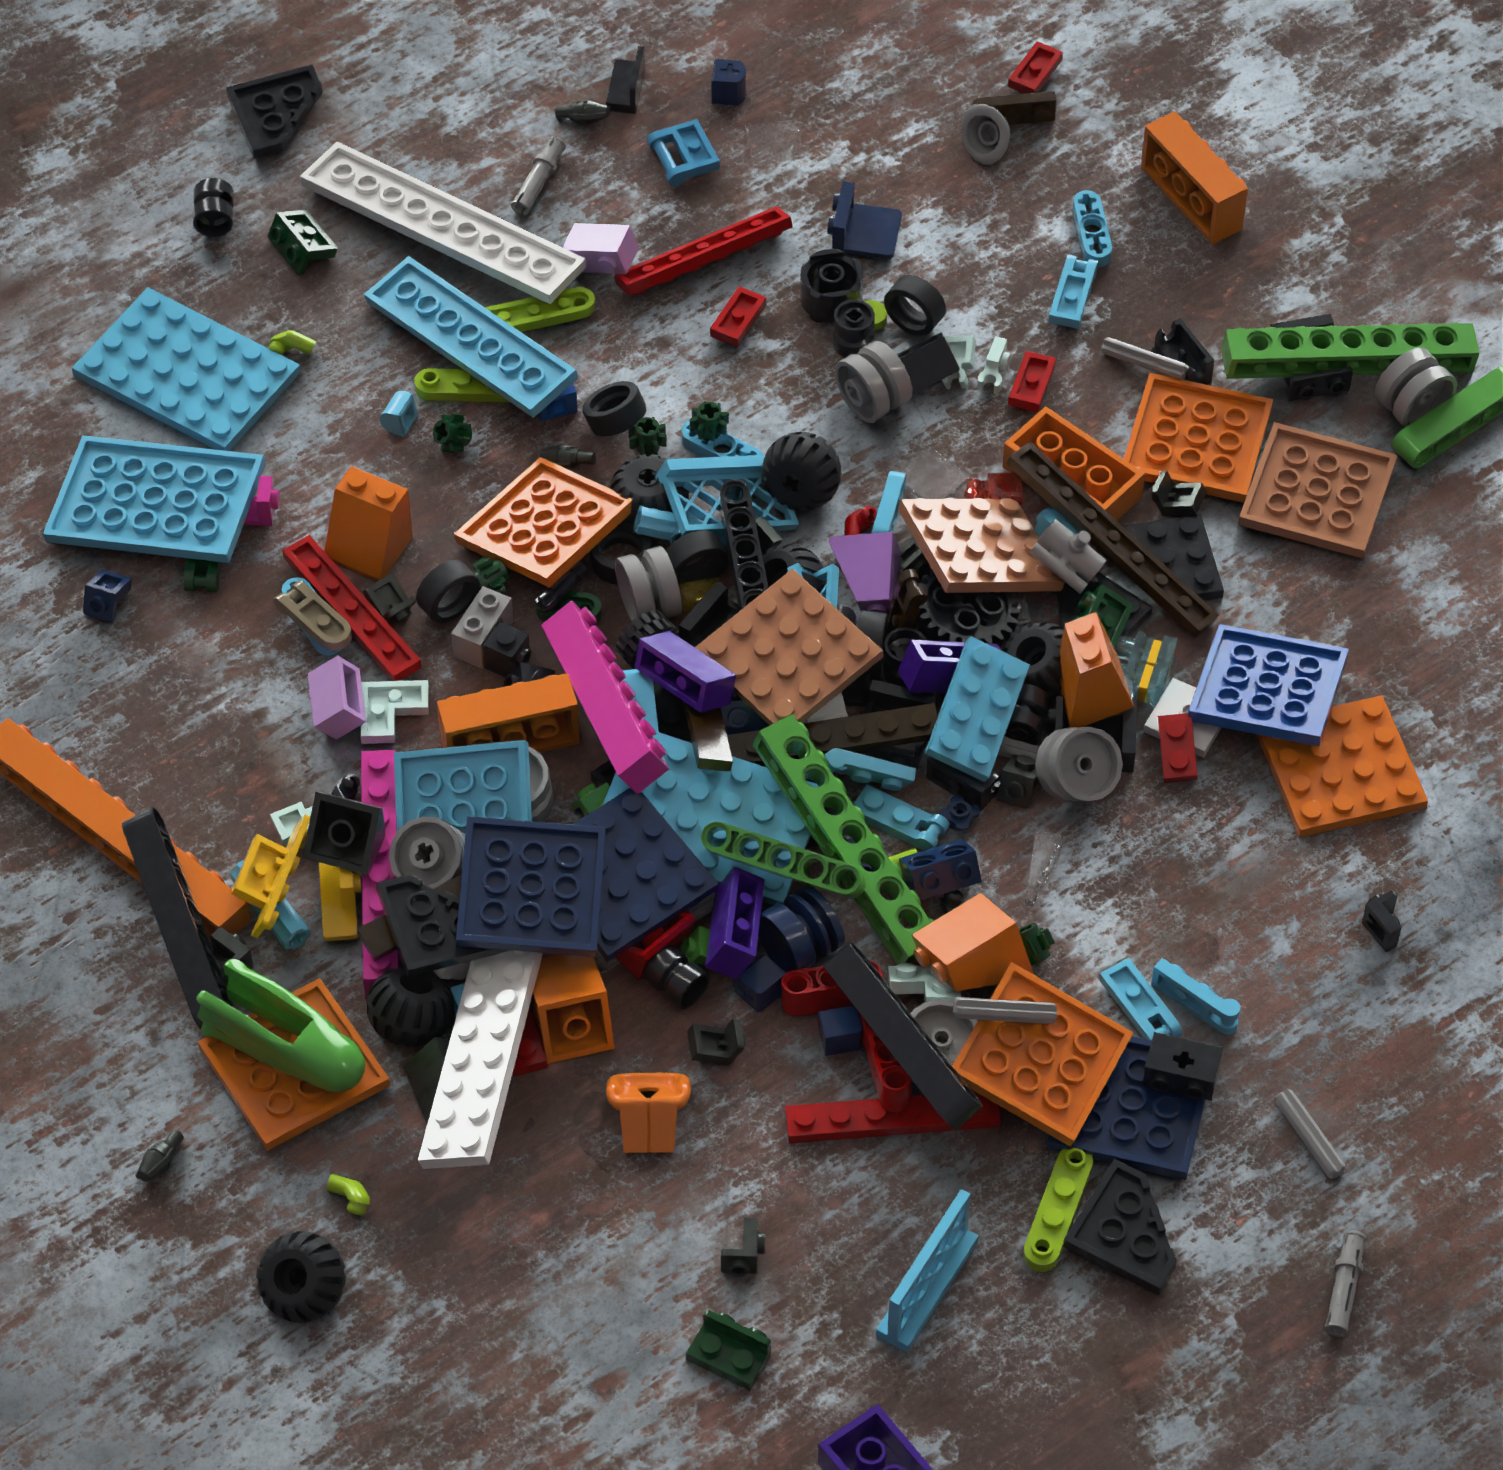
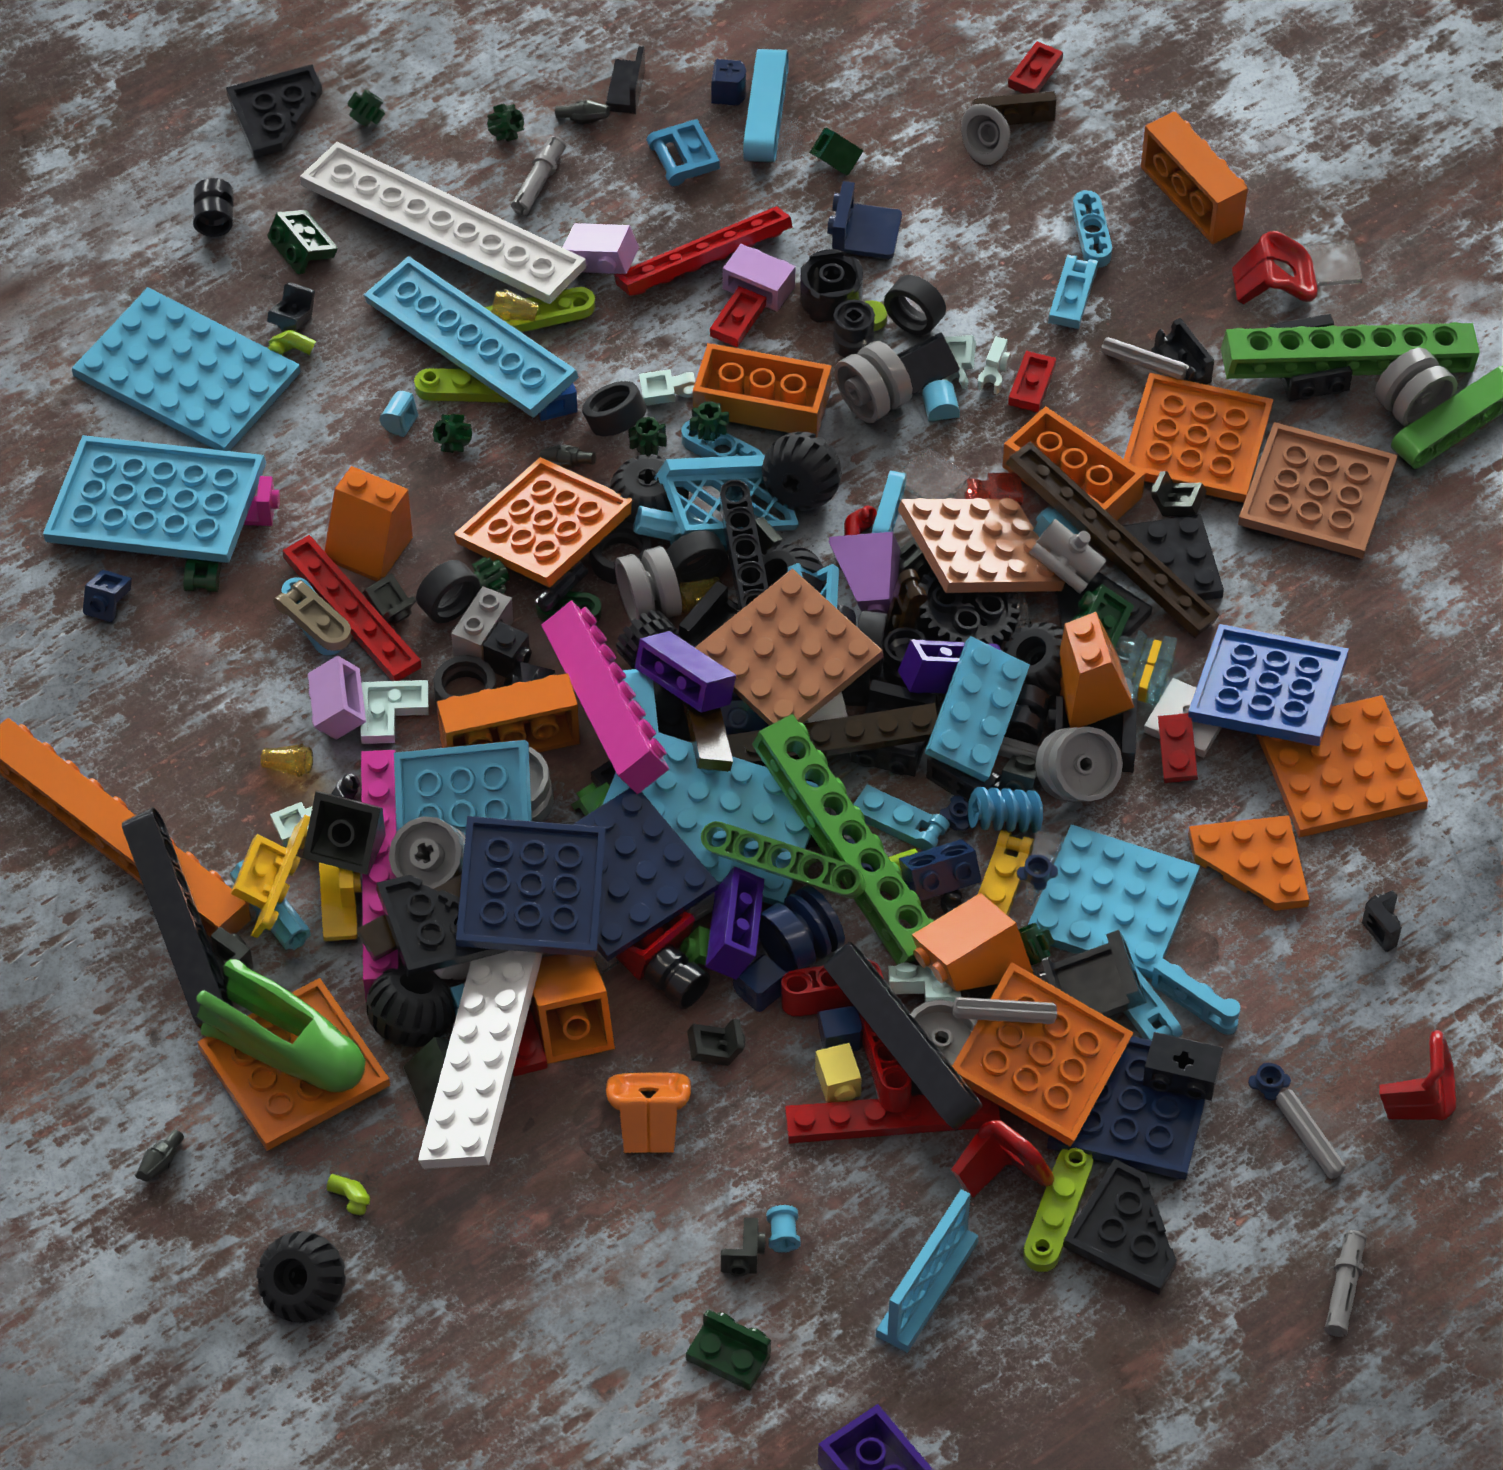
(288, 759): none -> clear yellow cone
(294, 308): none -> black bracket
(366, 108): none -> dark green gear
(462, 667): none -> black tyre
(505, 122): none -> dark green gear
(513, 307): none -> clear yellow cone
(661, 387): none -> light aqua plate
(759, 274): none -> lavender brick
(764, 388): none -> orange brick
(766, 105): none -> medium azure beam
(783, 1228): none -> medium azure bush
(836, 151): none -> dark green panel
(838, 1073): none -> light yellow brick
(867, 769): medium azure plate -> none
(940, 400): none -> medium azure brick
(991, 1151): none -> red piece
(1001, 878): none -> yellow plate
(1005, 807): none -> dark azure piece
(1040, 864): none -> dark blue plate
(1099, 977): none -> black panel
(1111, 888): none -> medium azure plate
(1254, 858): none -> orange plate
(1258, 272): none -> red piece
(1271, 1072): none -> dark blue plate
(1335, 263): none -> clear piece
(1424, 1097): none -> red piece

